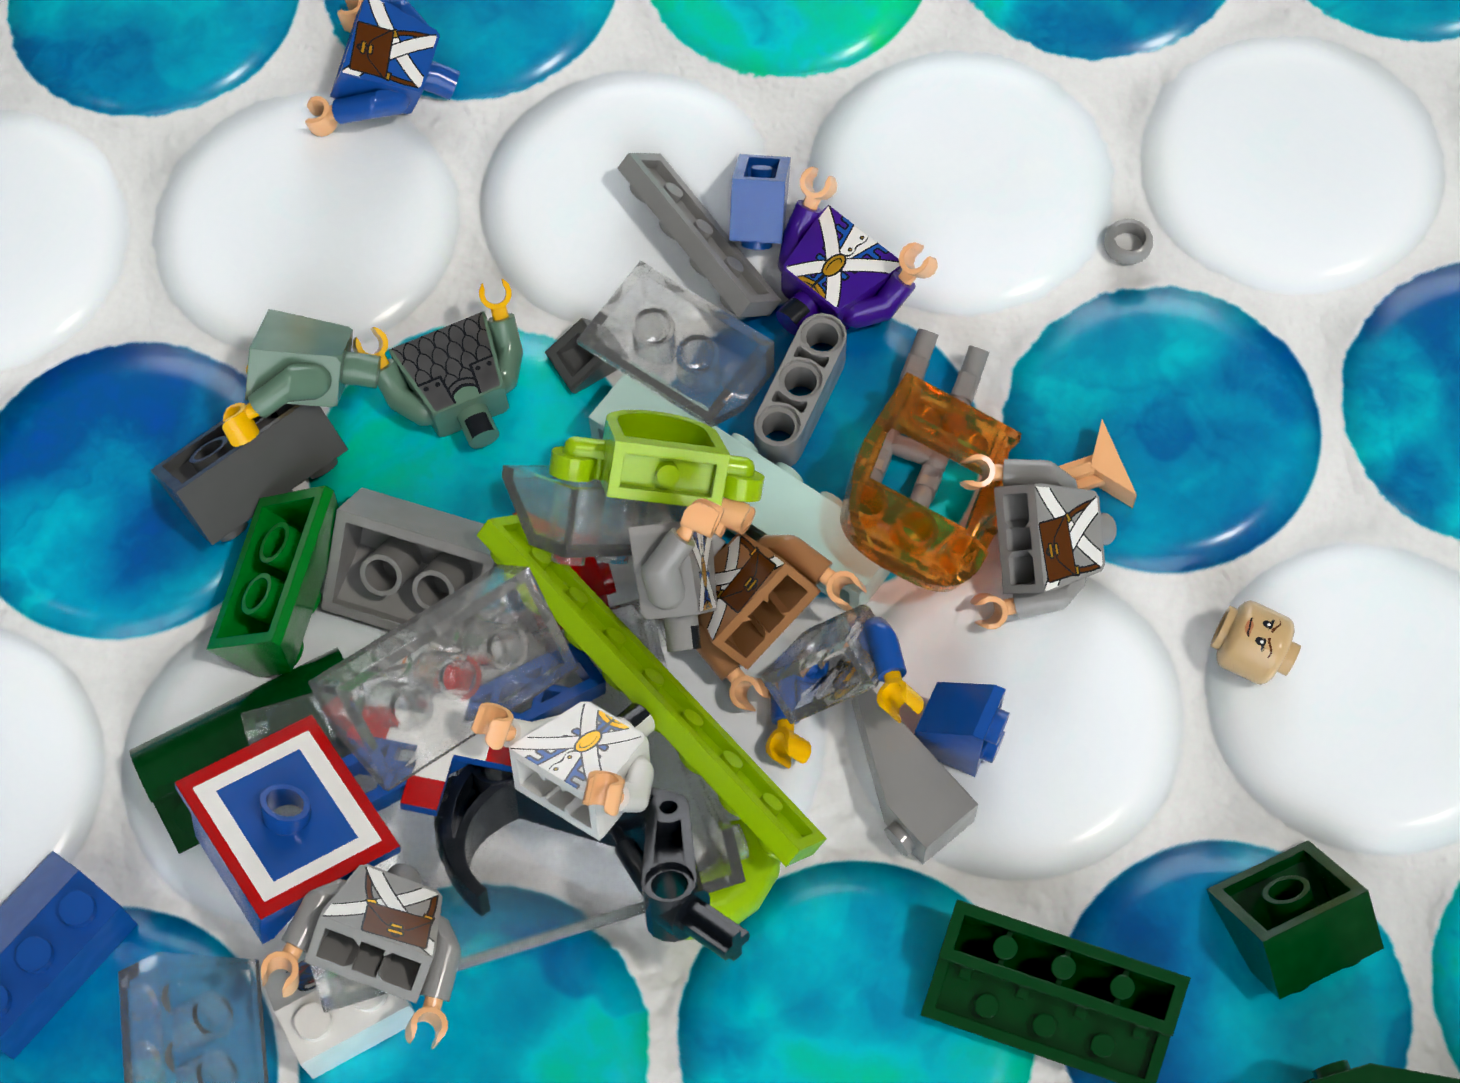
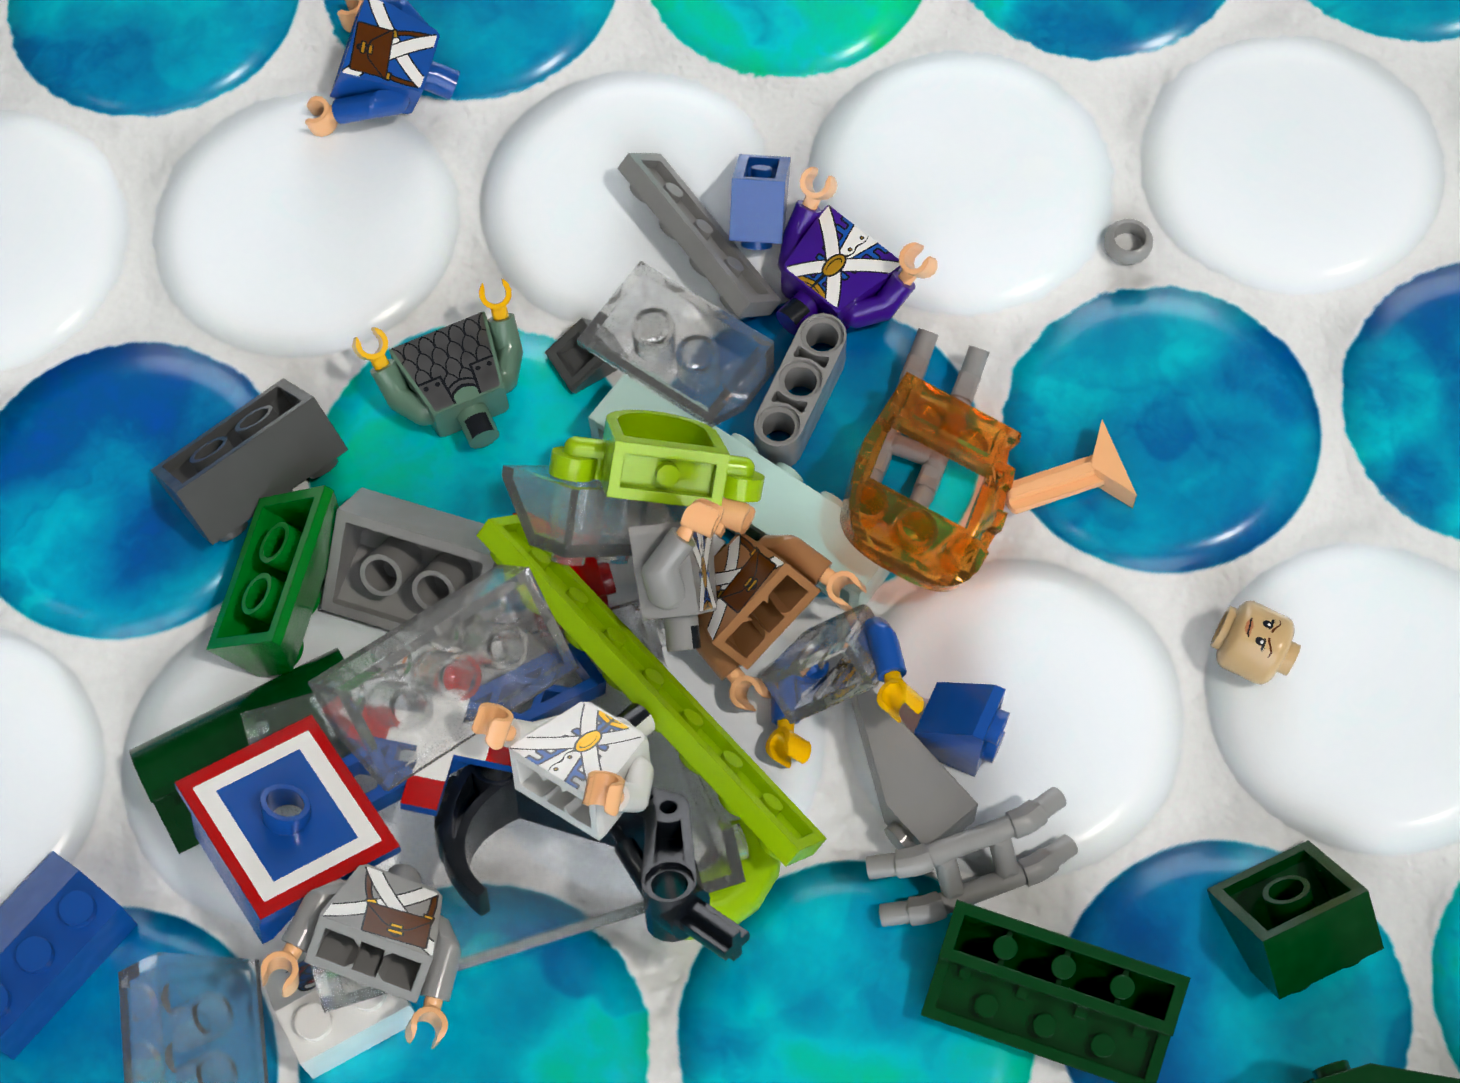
(297, 364): sand green torso -> none
(944, 853): none -> light grey piece
(1046, 536): light grey torso -> none

